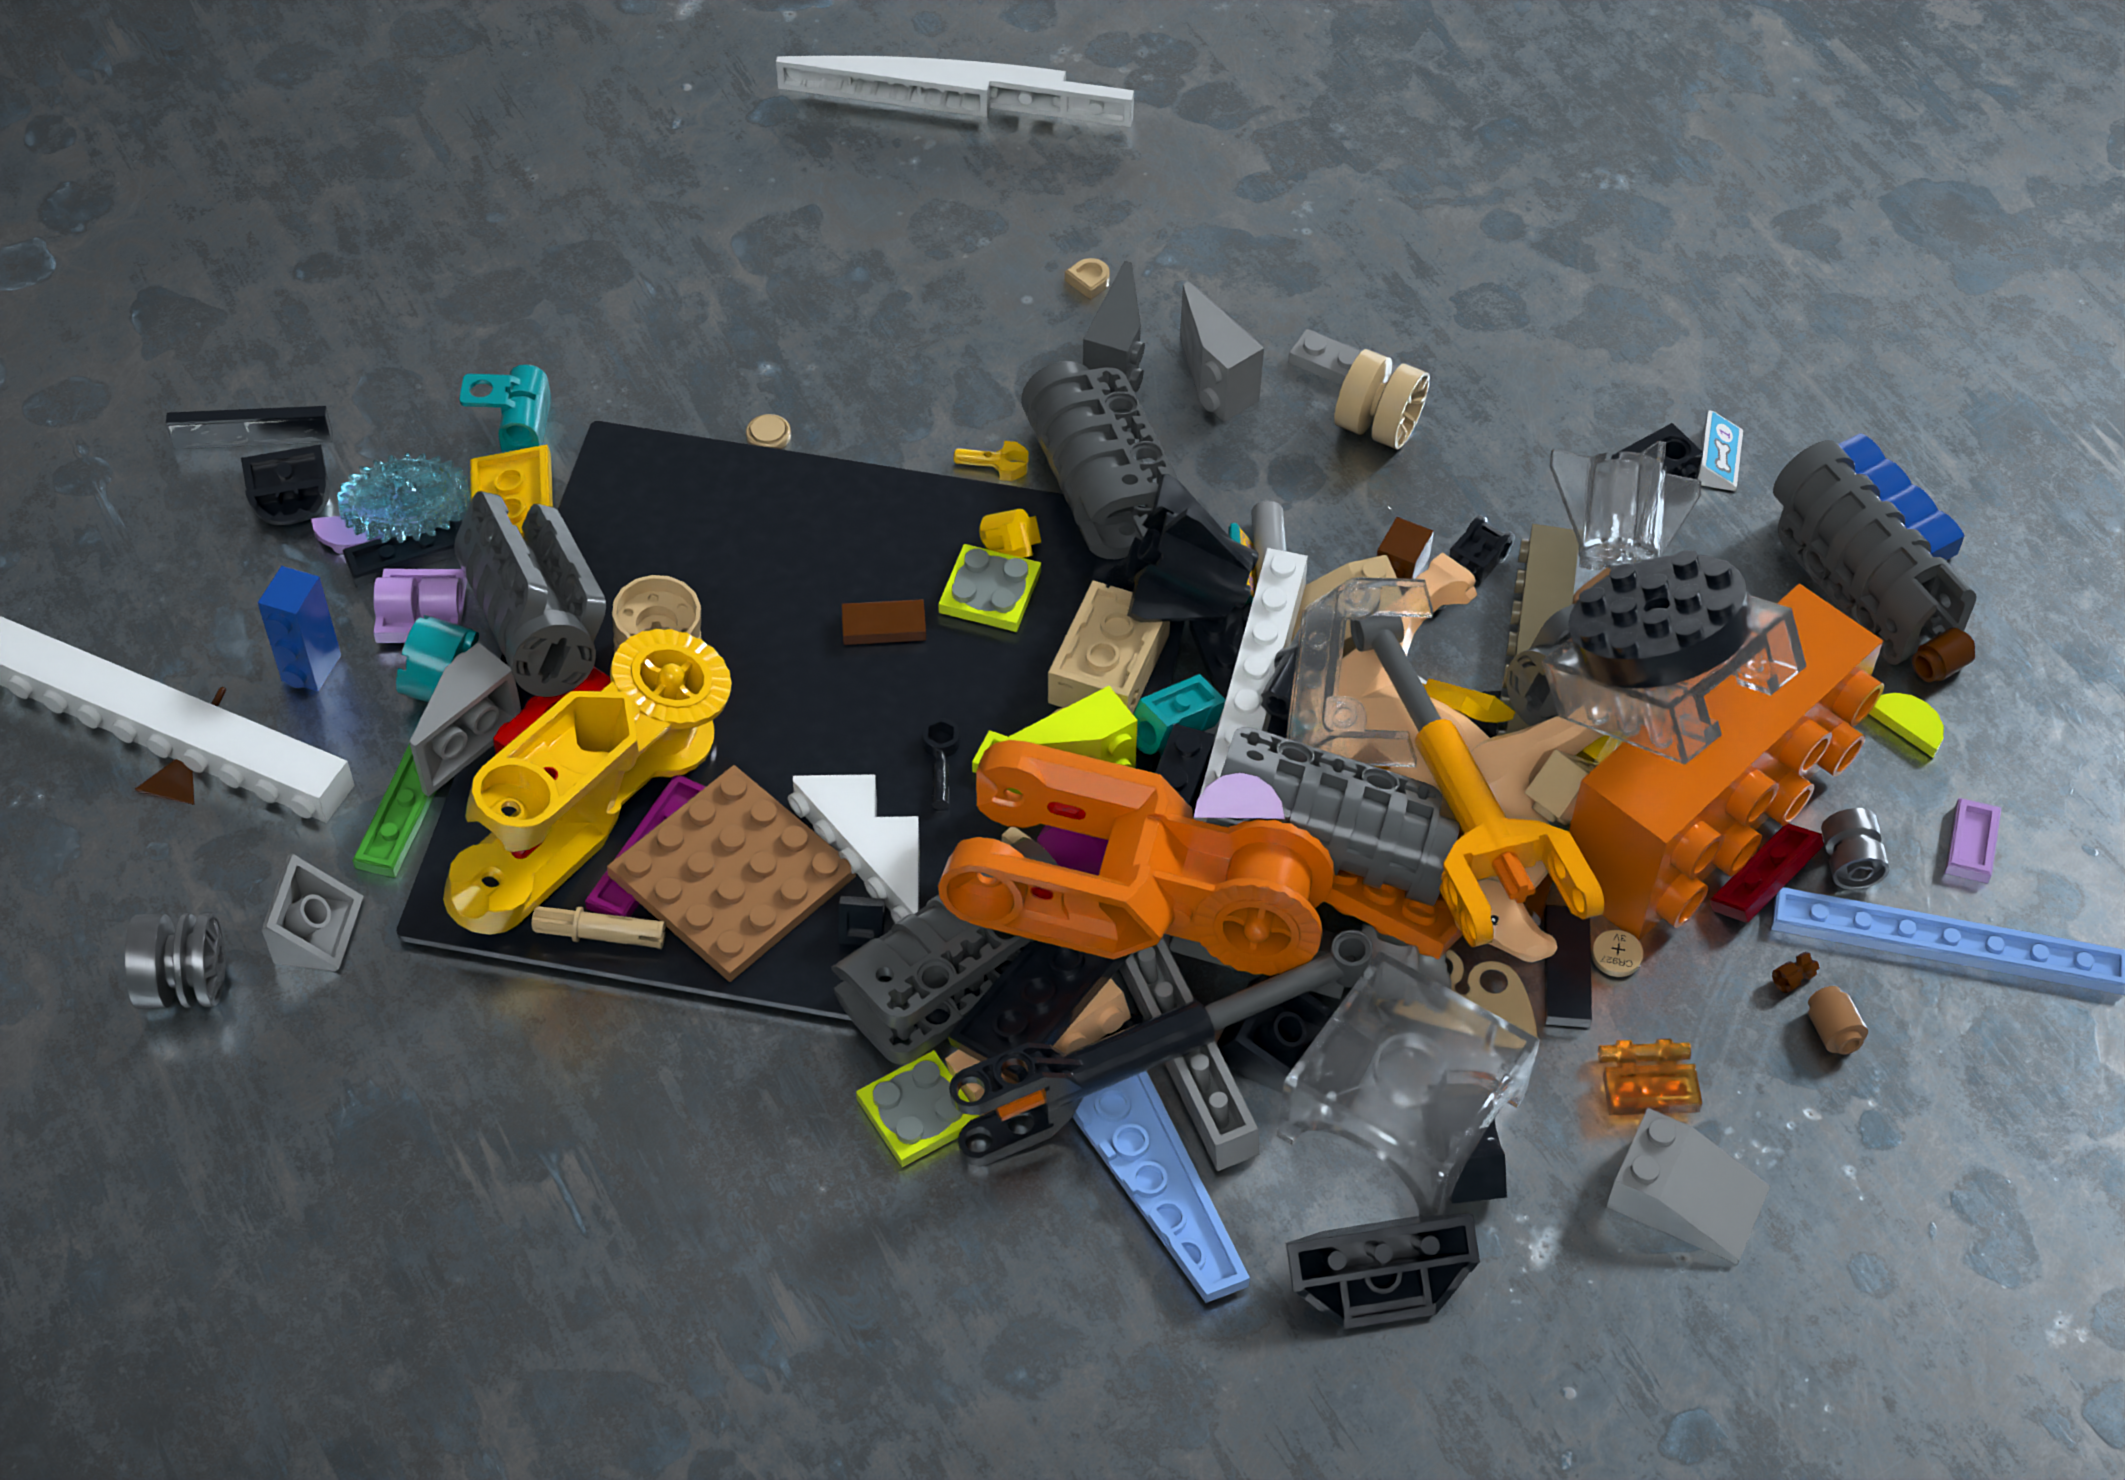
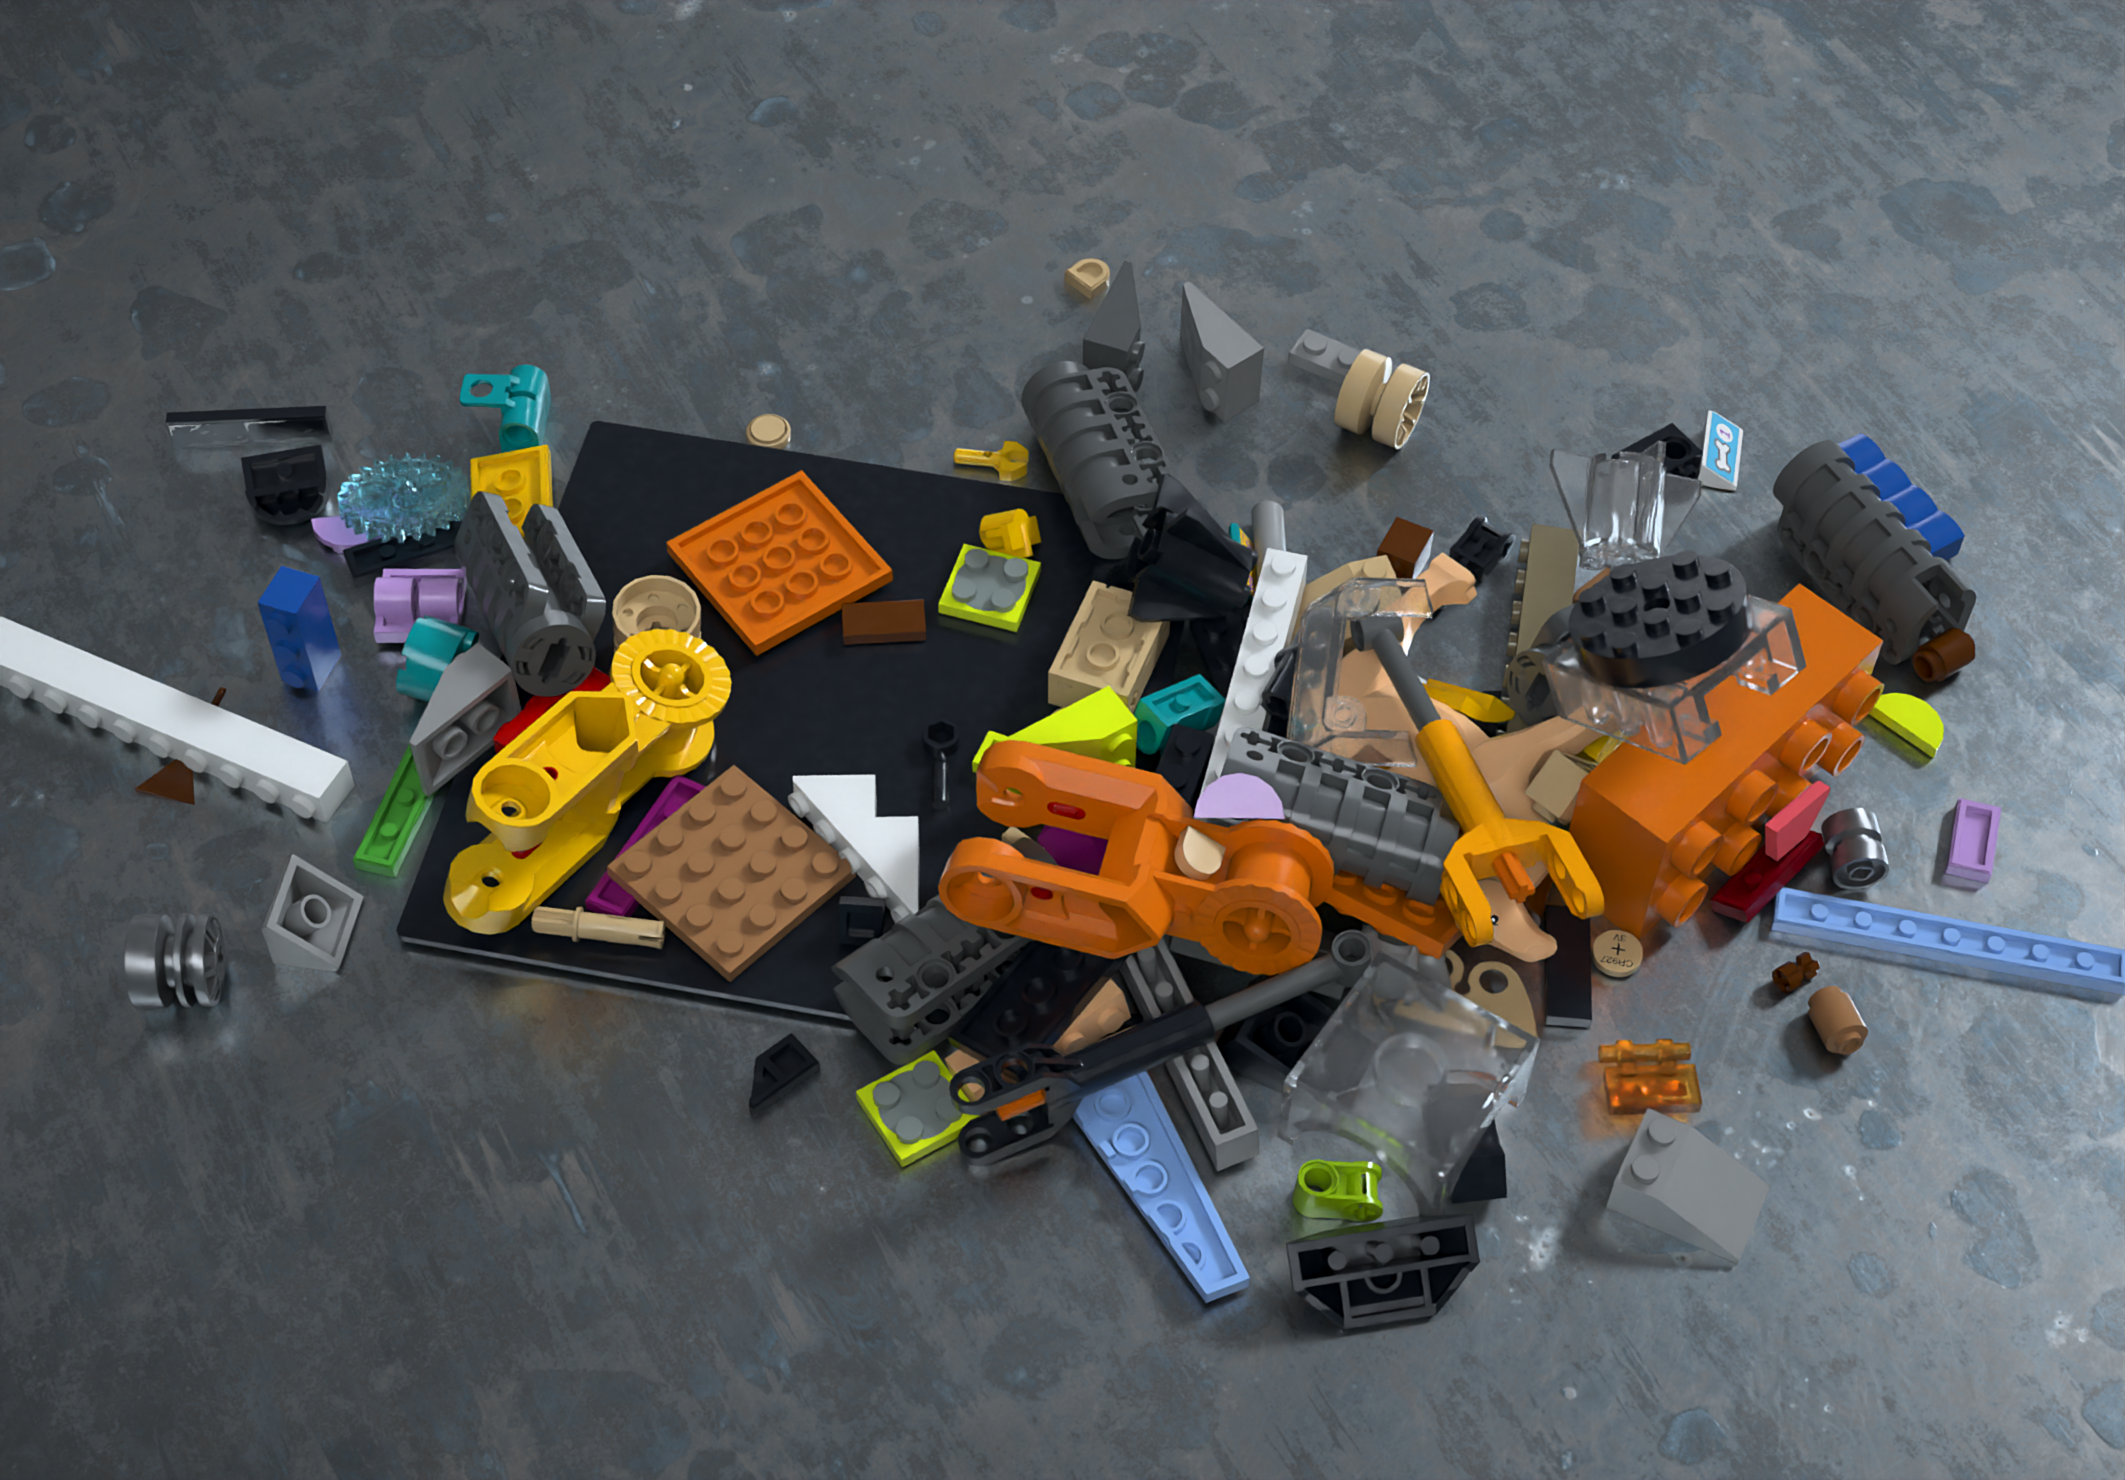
(779, 562): none -> orange plate
(779, 1072): none -> black tile
(955, 86): white slope -> none
(1198, 854): none -> tan tile
(1342, 1189): none -> lime piece
(1794, 820): none -> coral tile

